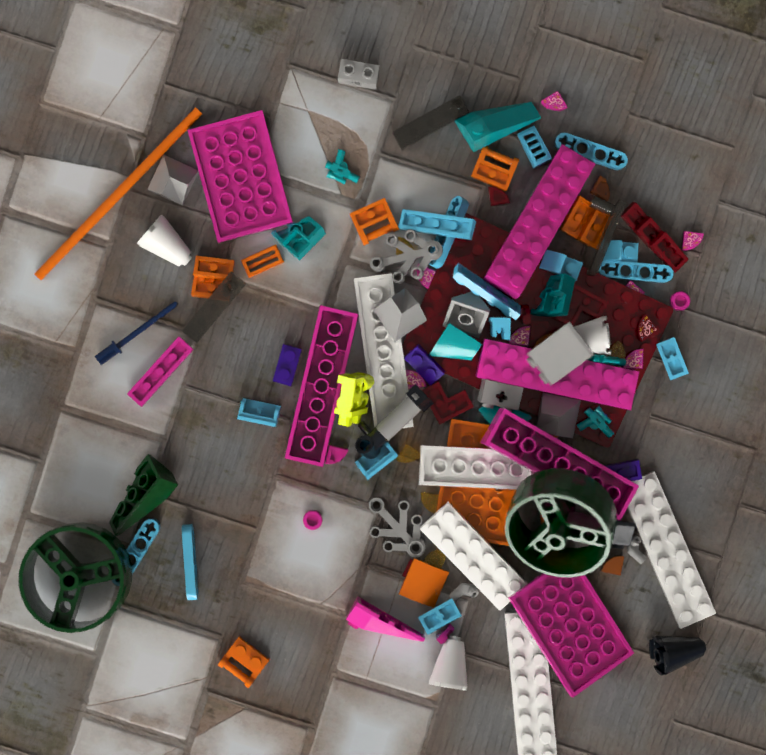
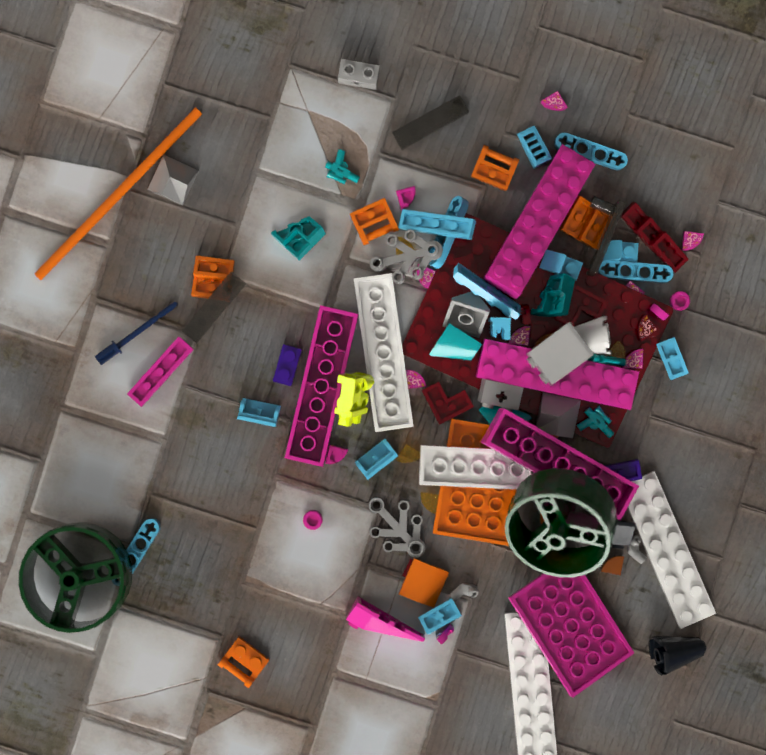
(150, 488): dark green wedge -> none
(165, 242): white cone -> none
(190, 562): medium azure beam -> none
(240, 176): dark pink plate -> none
(265, 268): orange tile -> none
(392, 423): piece -> none
(400, 314): light grey slope -> none
(406, 196): none -> dark pink tile
(424, 365): dark purple plate -> none
(435, 558): clear yellow tile -> none
(450, 665): white cone -> none
(473, 555): white plate -> none
(492, 124): teal wedge -> none
(497, 196): dark red tile -> none
(601, 189): dark orange tile -> none
(659, 312): none -> dark pink tile

